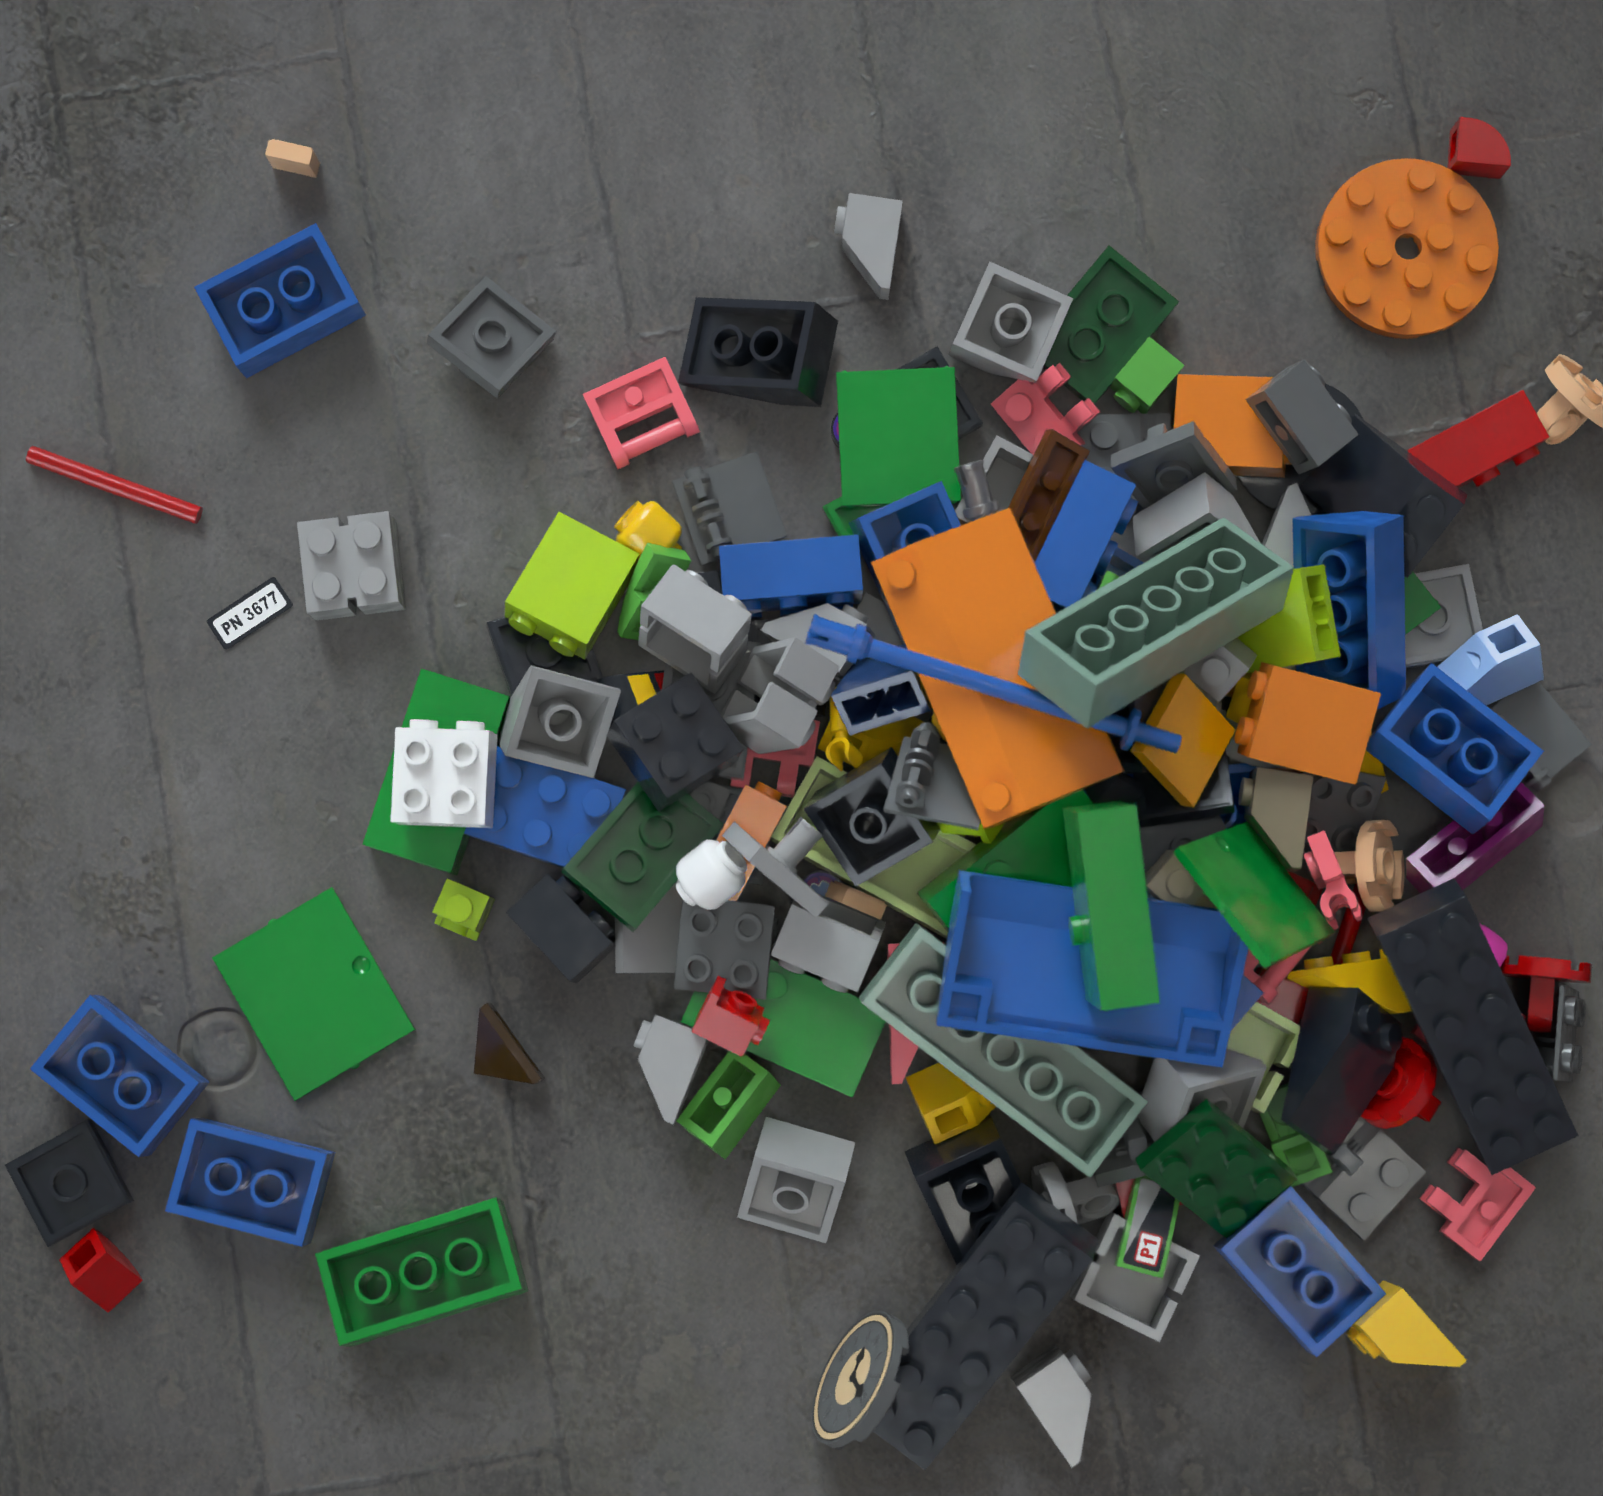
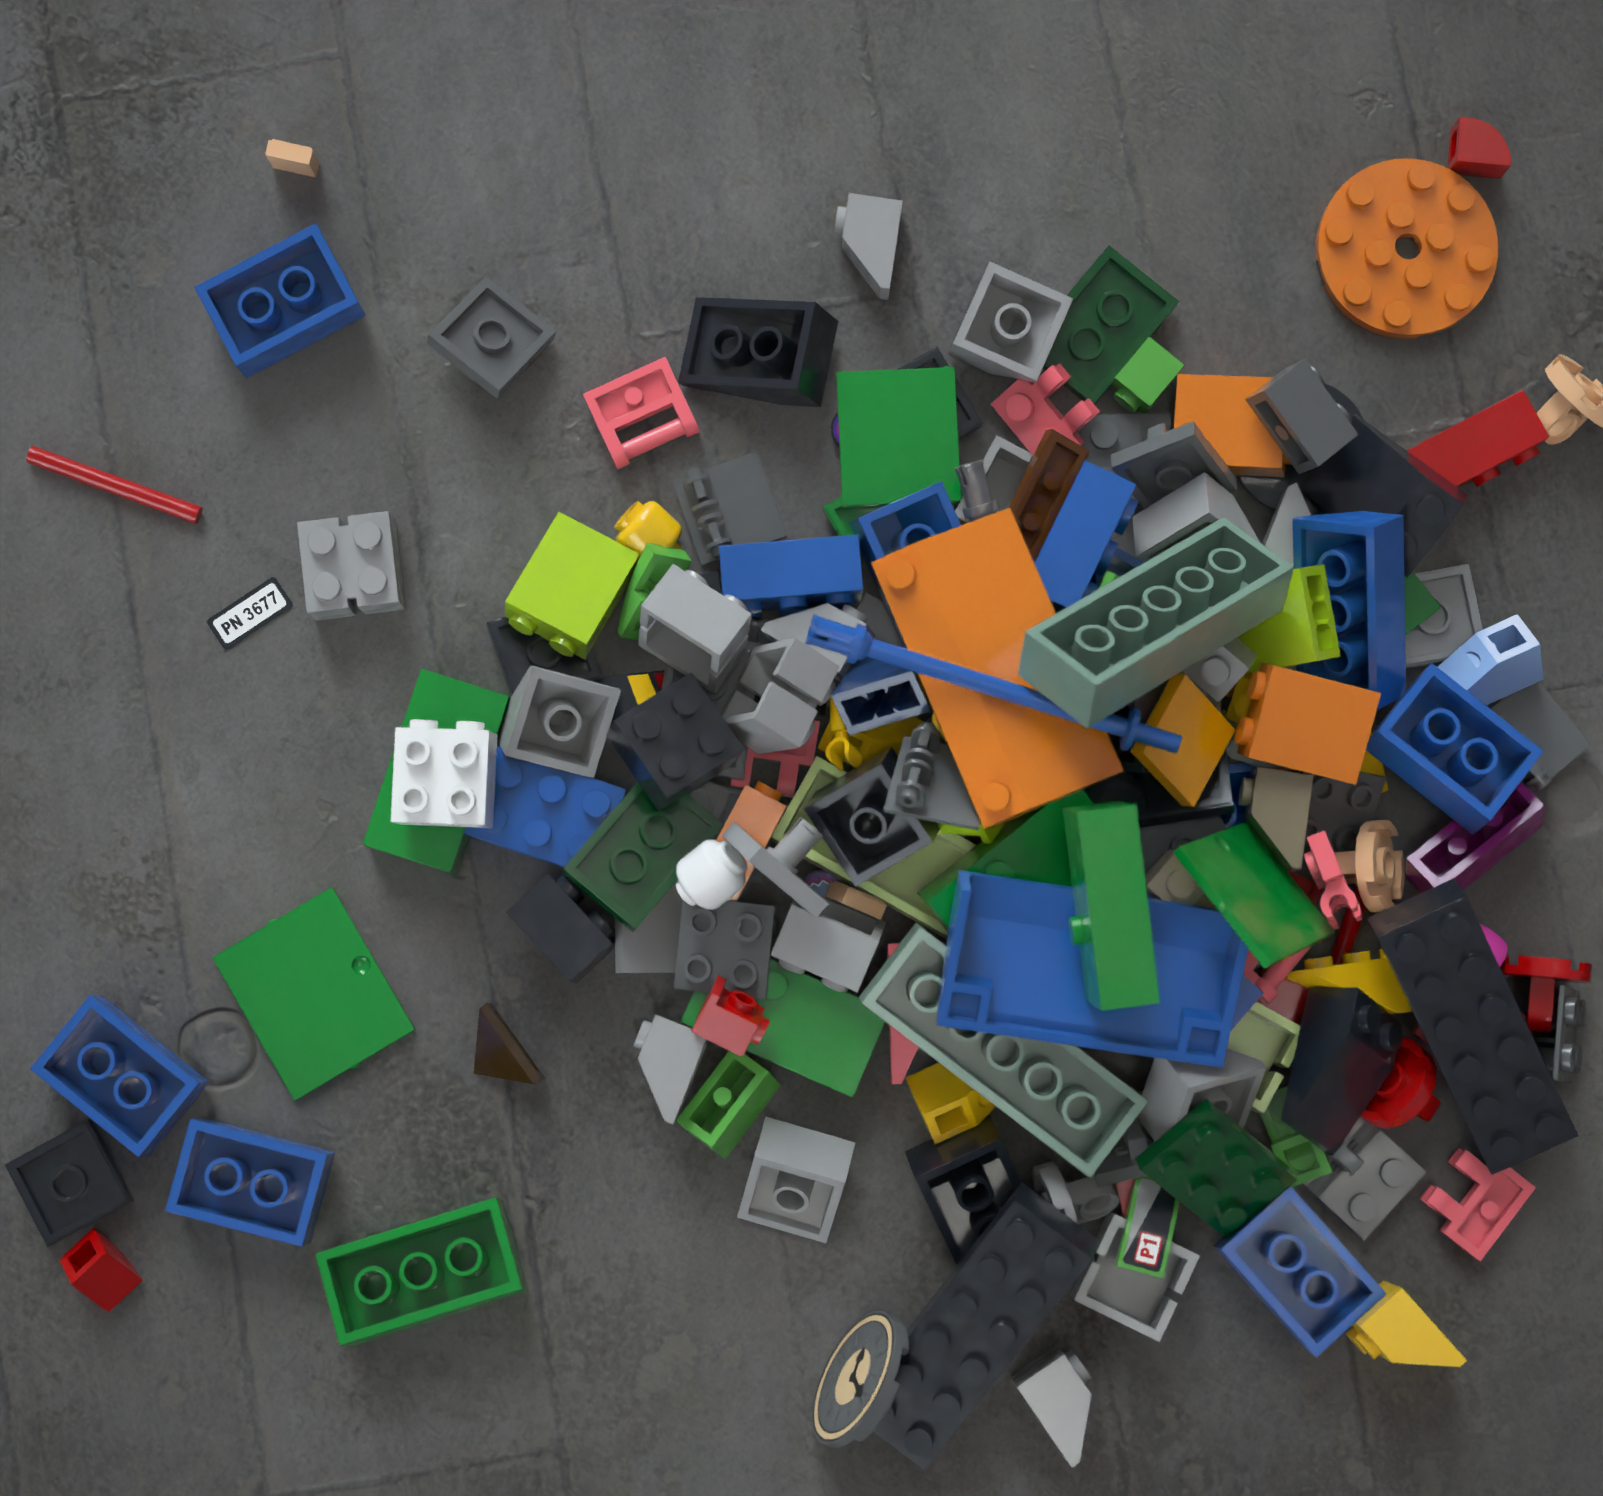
(462, 909): lime brick -> none

